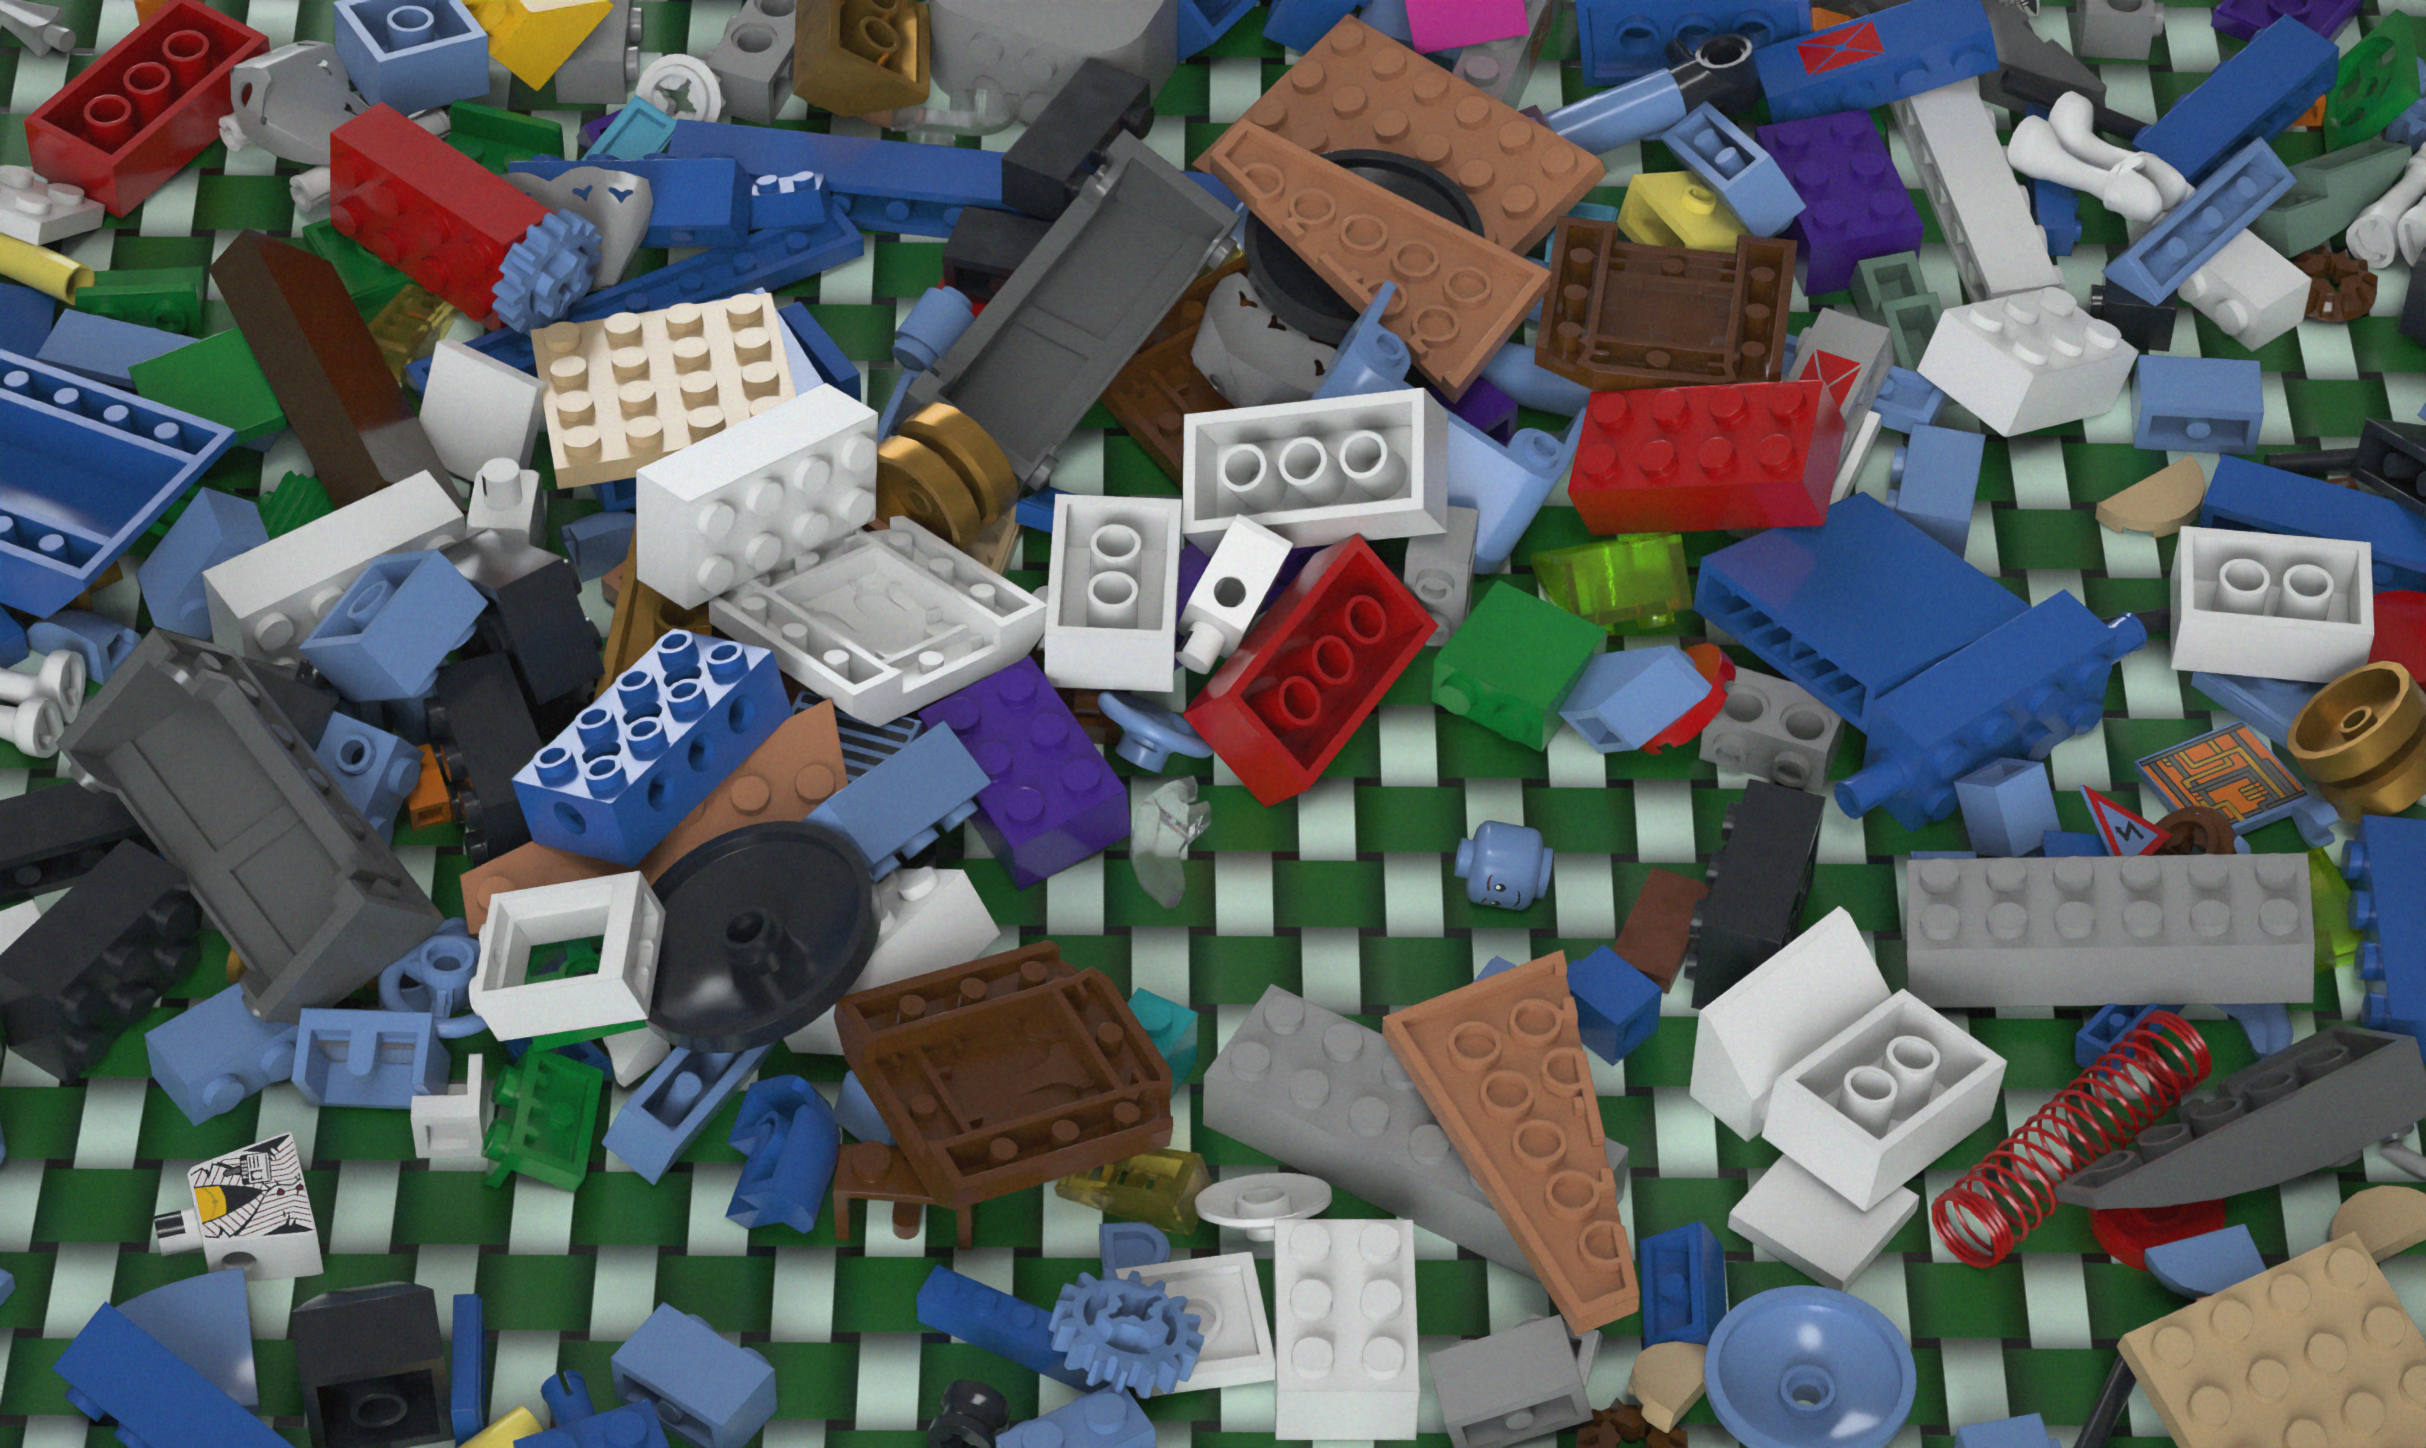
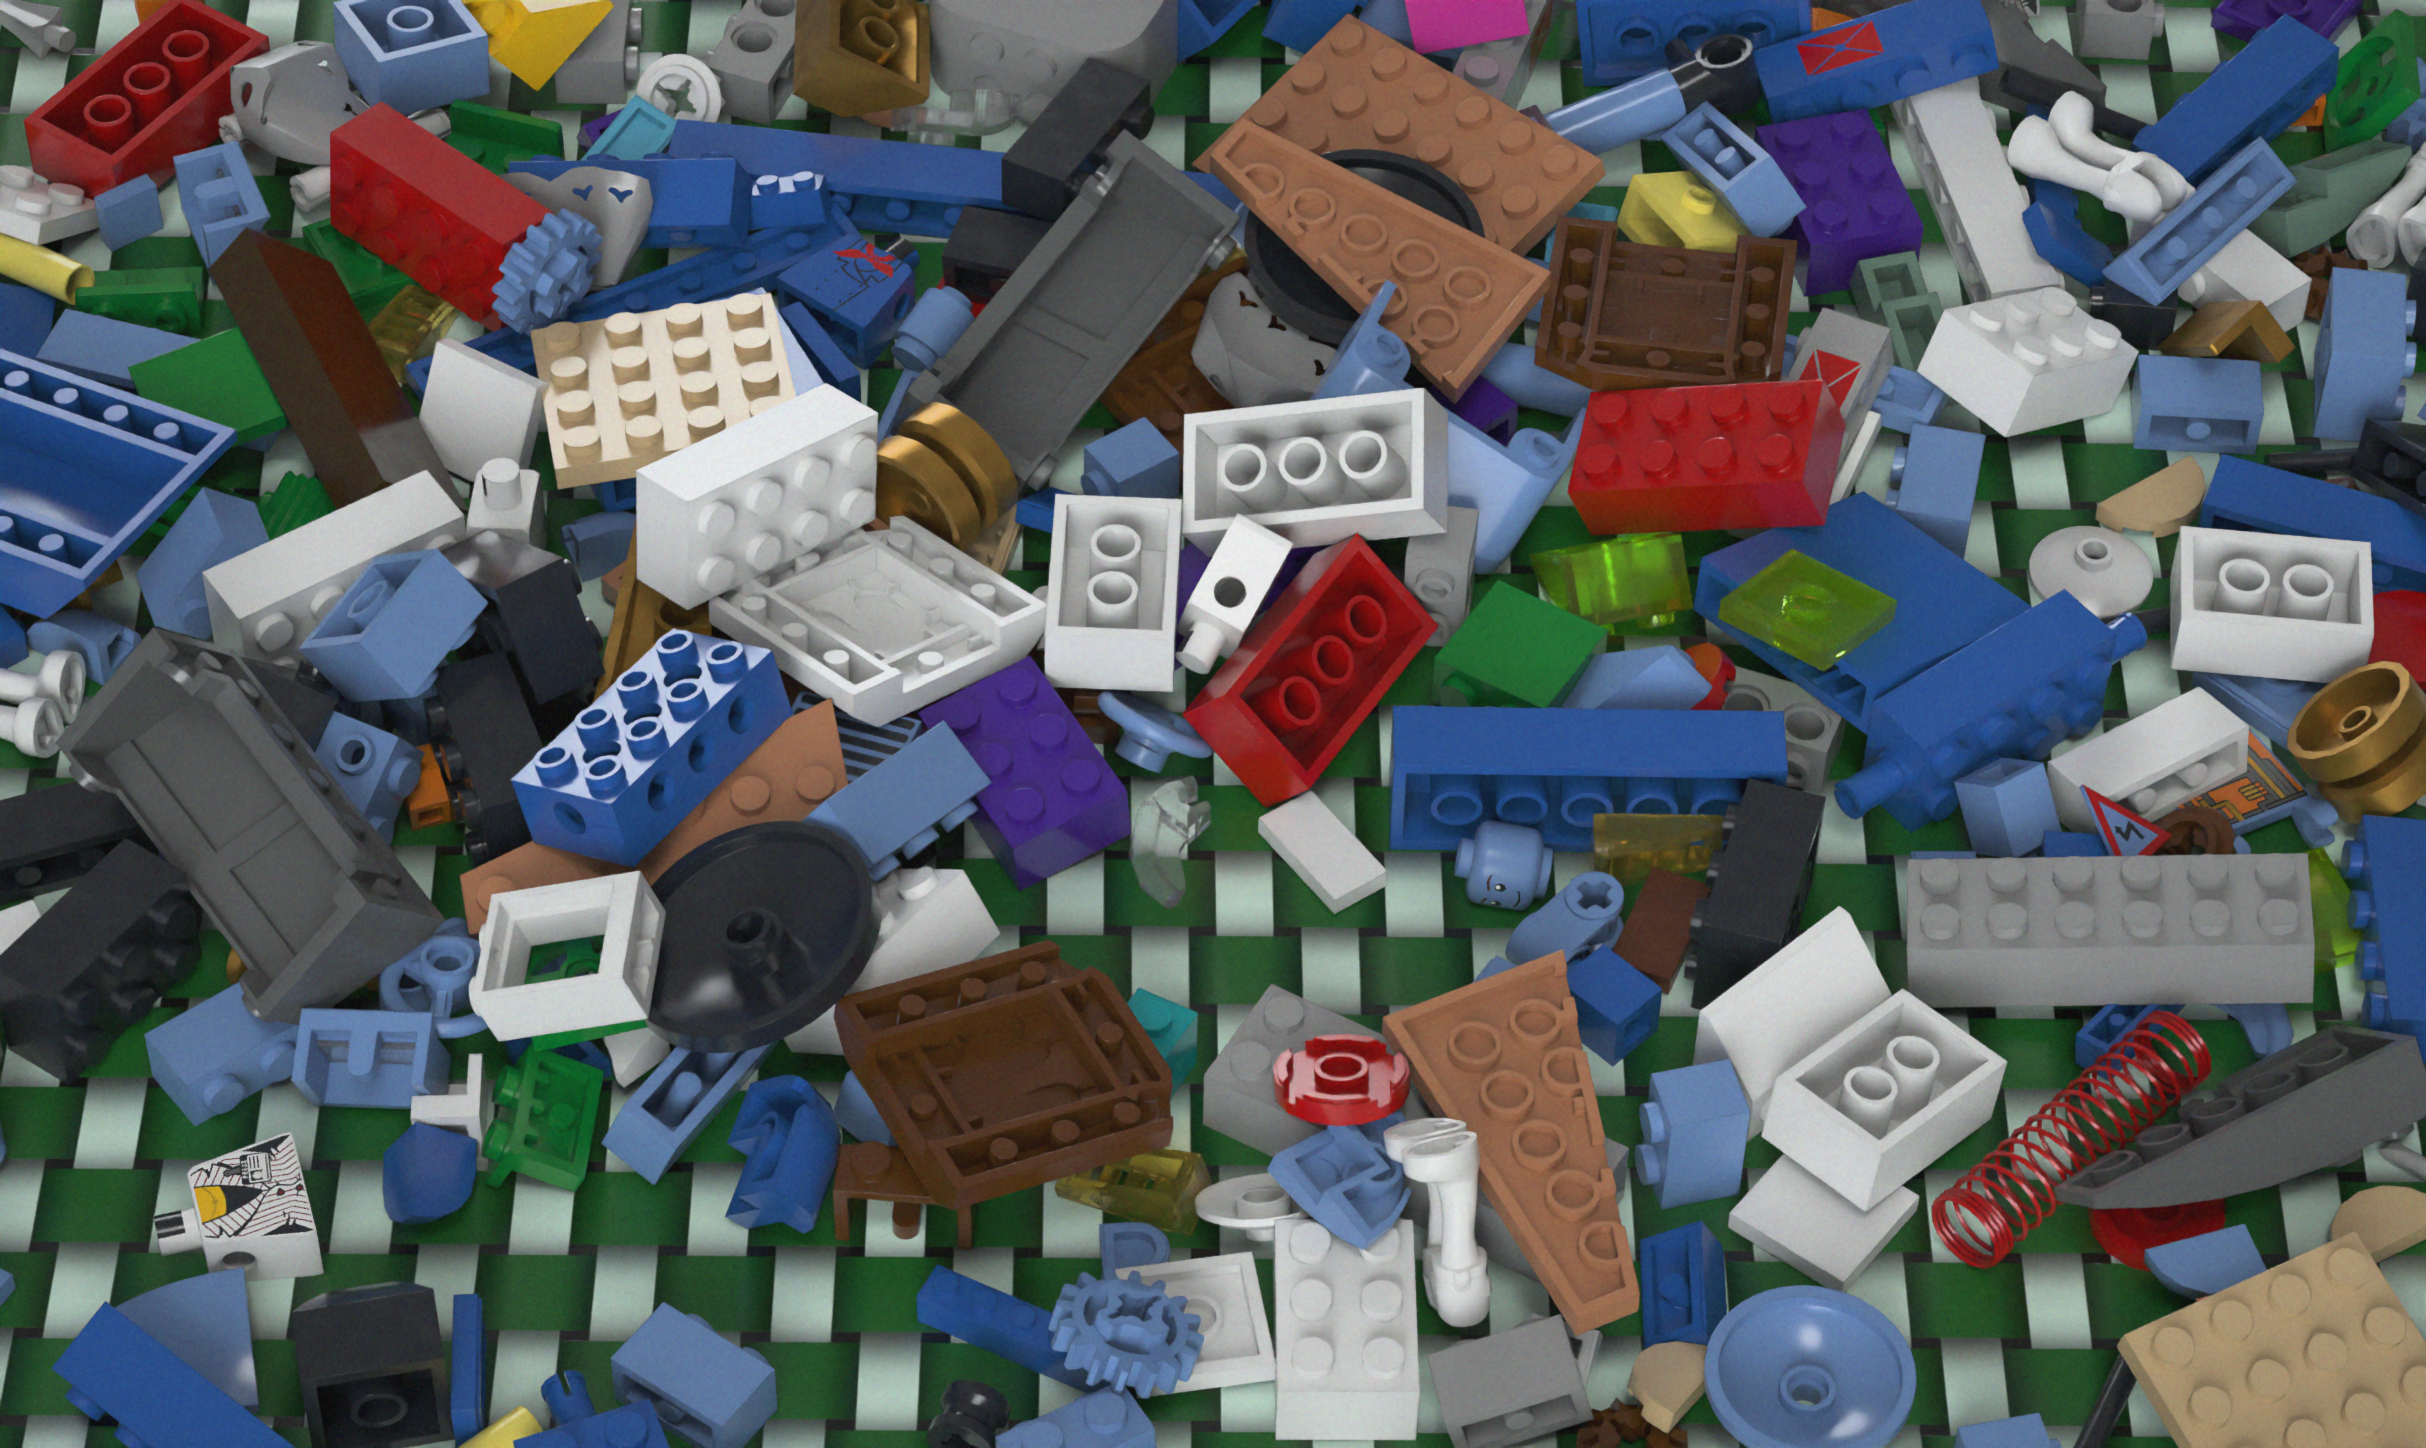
(128, 212): none -> medium blue tile
(218, 198): none -> medium blue window
(427, 1174): none -> blue brick
(855, 293): none -> blue torso
(1132, 464): none -> medium blue brick
(1322, 851): none -> white tile
(1341, 1080): none -> red tile
(1346, 1180): none -> medium blue brick
(1453, 1264): none -> white piece
(1565, 765): none -> blue brick
(1573, 920): none -> medium blue piece
(1634, 843): none -> clear yellow slope
(1693, 1134): none -> medium blue brick
(1807, 609): none -> clear neon green tile
(2066, 245): none -> blue tile
(2095, 567): none -> white dish
(2152, 761): none -> white brick
(2232, 332): none -> pearl gold panel
(2362, 352): none -> medium blue brick

